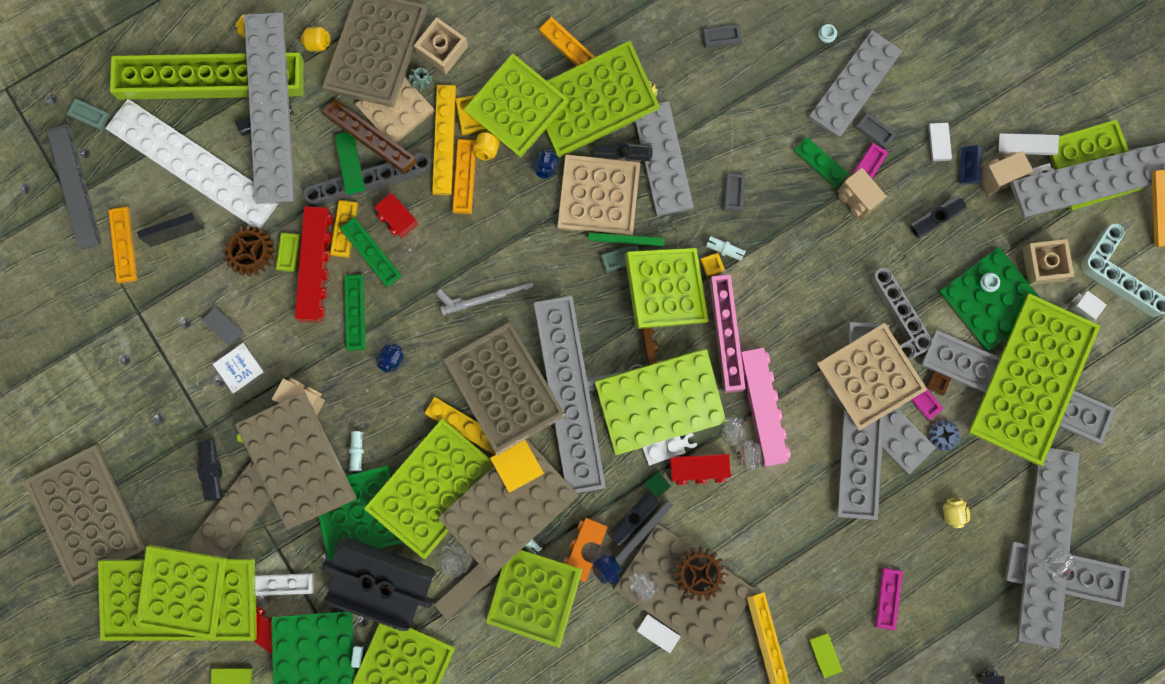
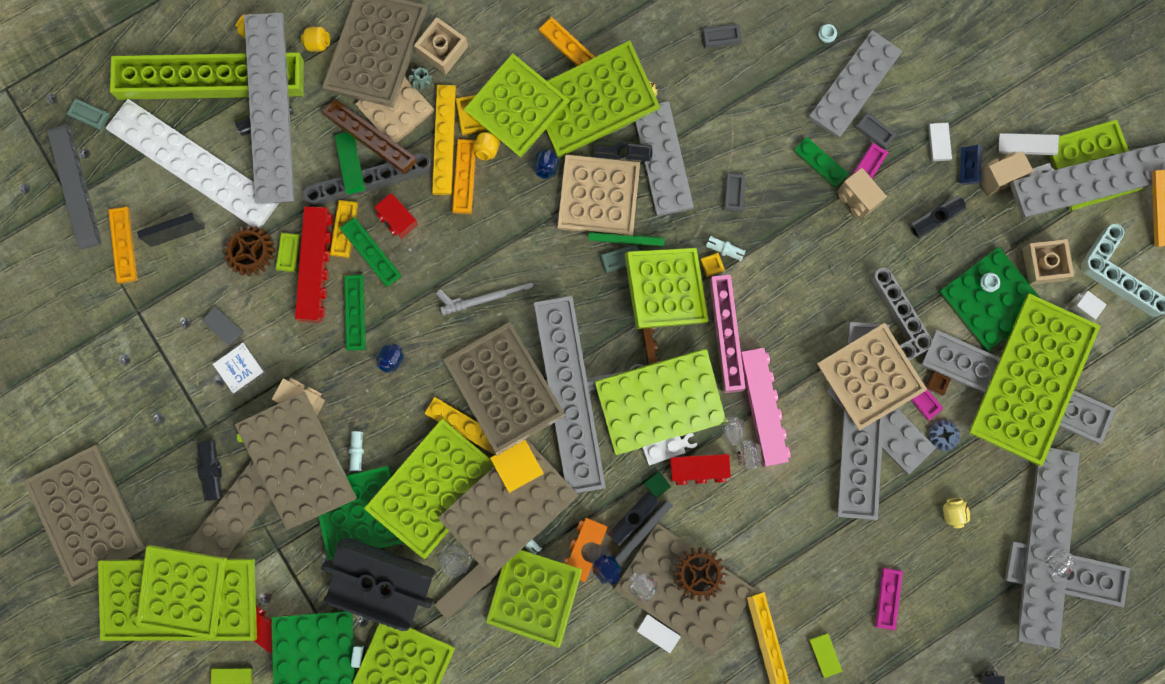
(284, 584): white tile -> none

